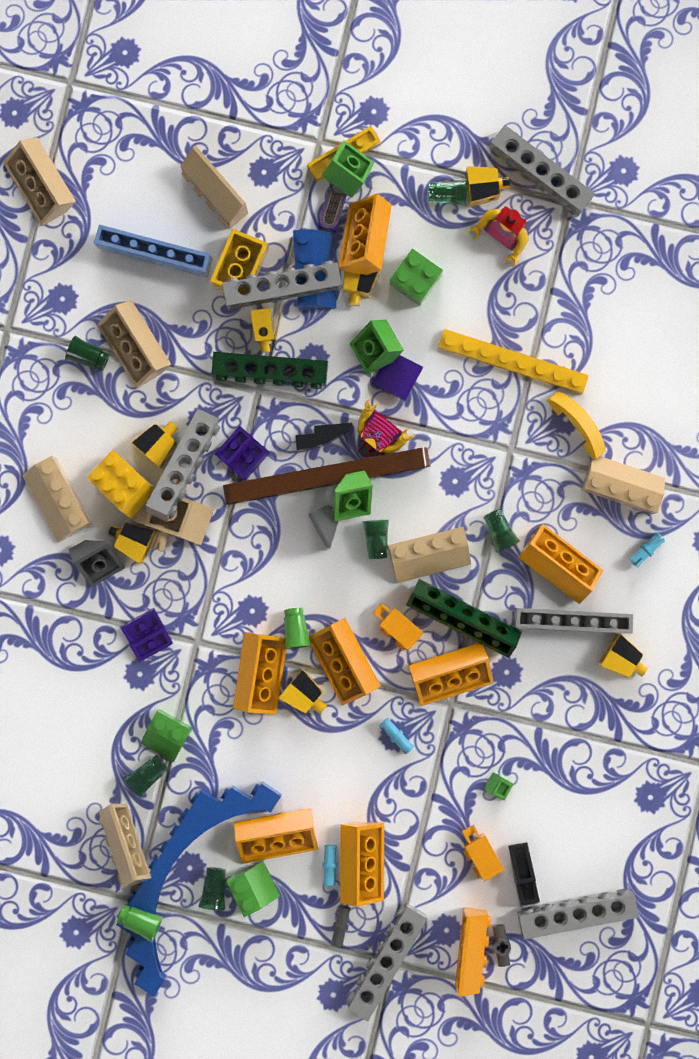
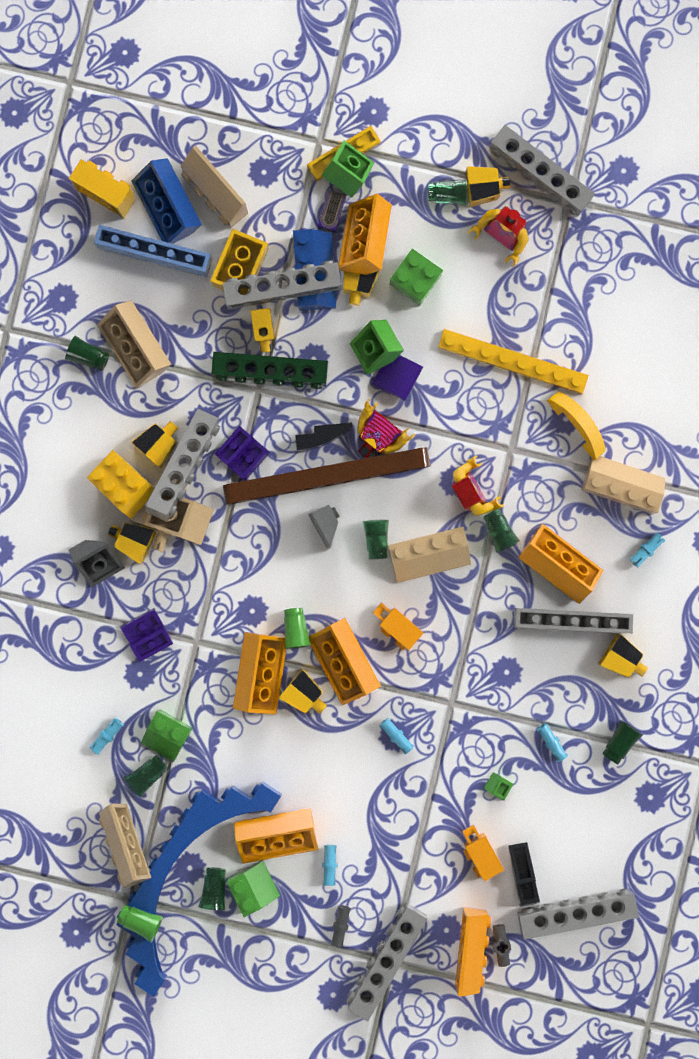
(38, 180): tan slope -> none
(56, 498): tan slope -> none
(102, 188): none -> yellow brick
(106, 735): none -> medium azure pin
(166, 201): none -> blue slope
(353, 496): bright green slope -> none
(362, 863): light orange slope -> none
(451, 674): light orange slope -> none
(464, 618): dark green brick -> none
(469, 491): none -> torso
(552, 742): none -> medium azure pin
(621, 742): none -> dark green plant

